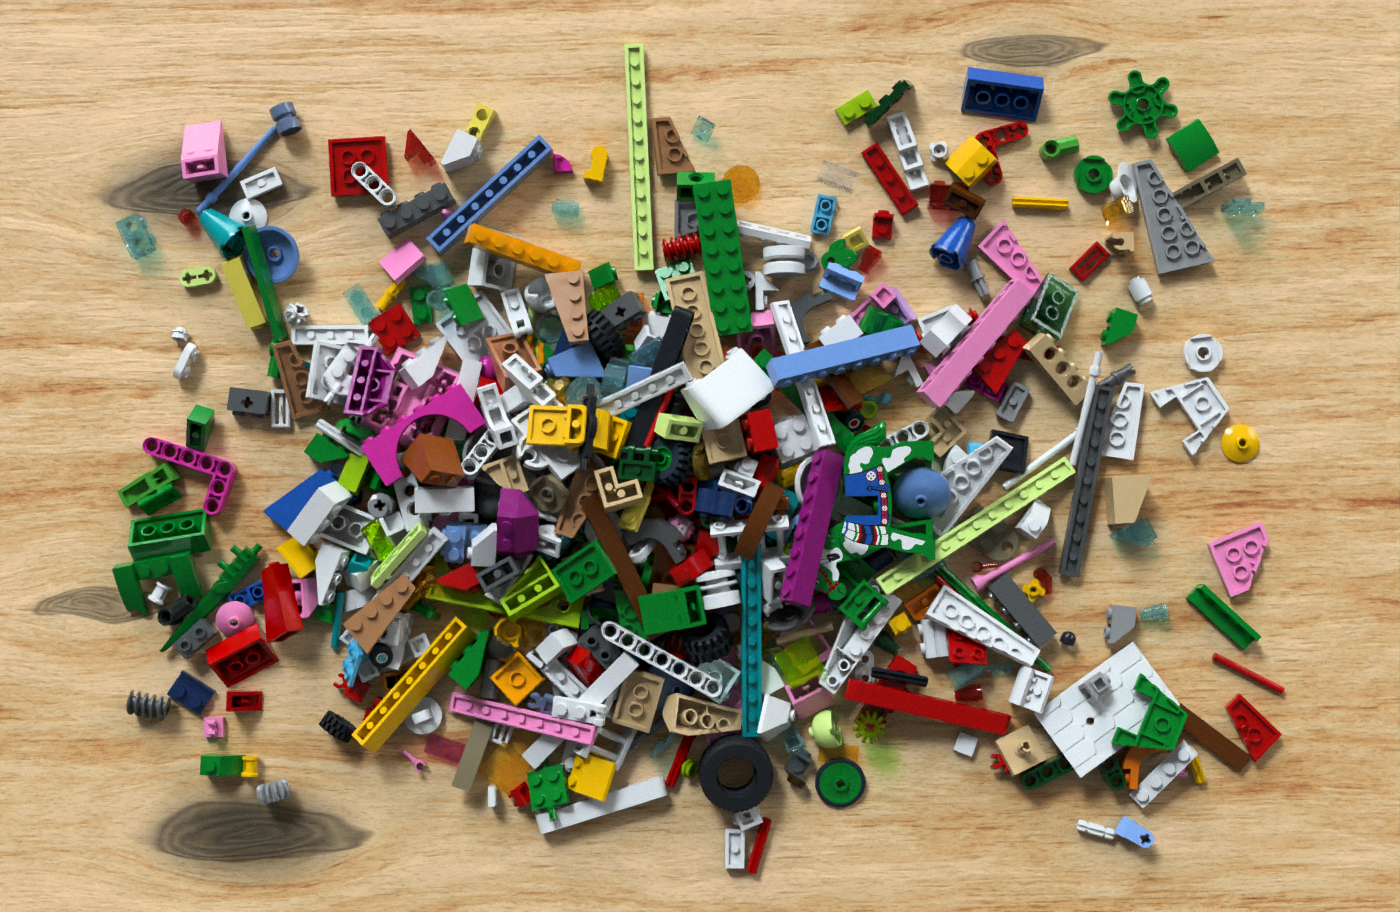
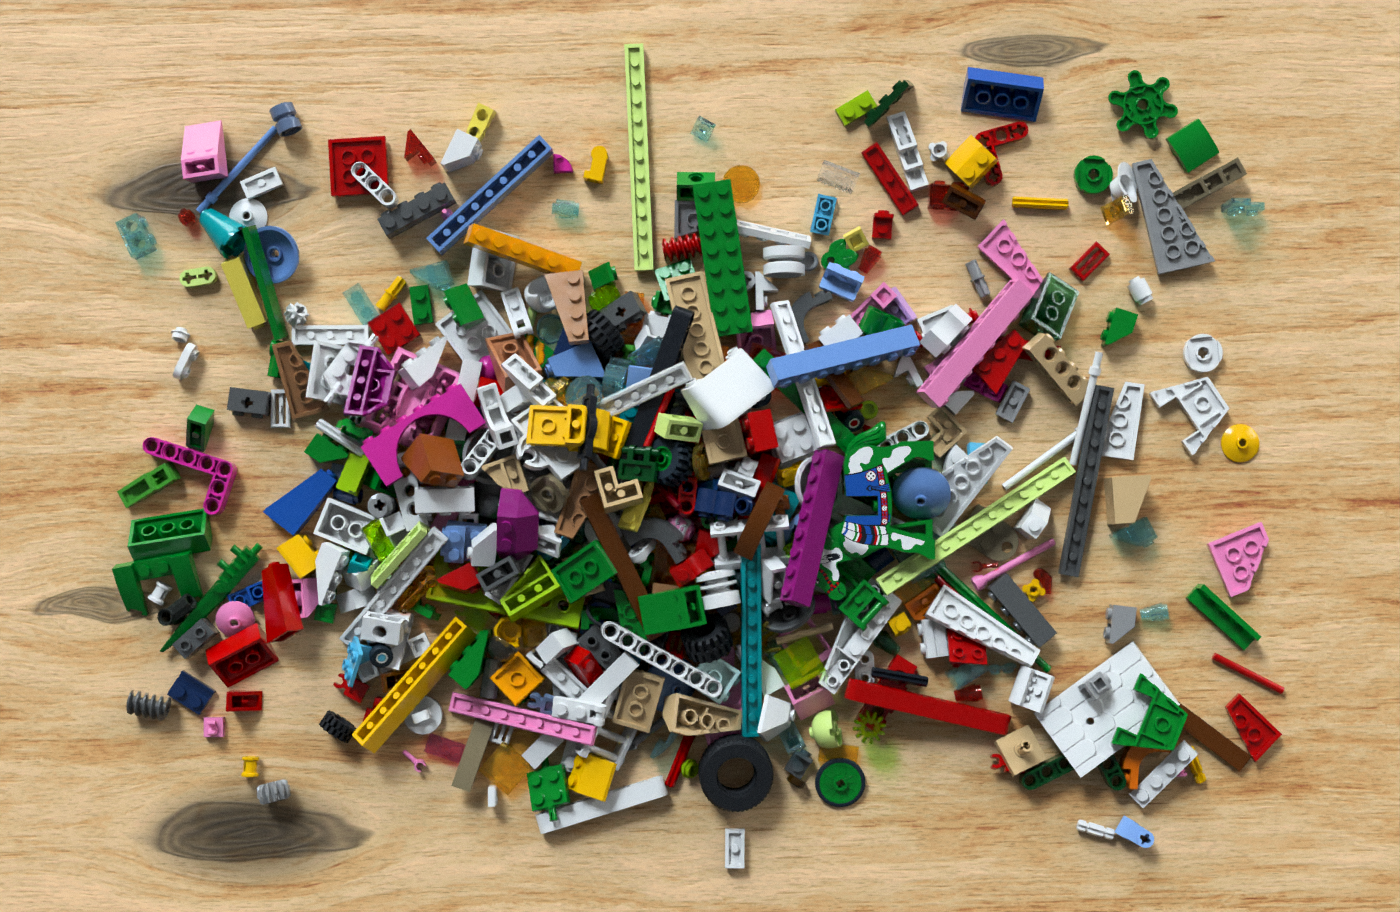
(159, 498): green tile -> none
(221, 764): green slope -> none
(319, 513): white wedge -> none
(337, 619): teal bar -> none
(375, 617): medium nougat wing -> none
(402, 260): bright pink tile -> none
(433, 298): clear light blue brick -> none
(520, 794): red tile -> none
(668, 149): medium nougat wing -> none
(745, 822): white brick -> none
(759, 845): red axle -> none
(884, 399): medium azure hand -> none
(954, 244): blue cone -> none
(965, 743): white tile -> none
(1016, 459): black plate -> none
(1060, 148): bright green piece -> none
(1068, 638): black hinge -> none
(1117, 377): dark grey pin -> none
(1122, 242): tan hinge -> none

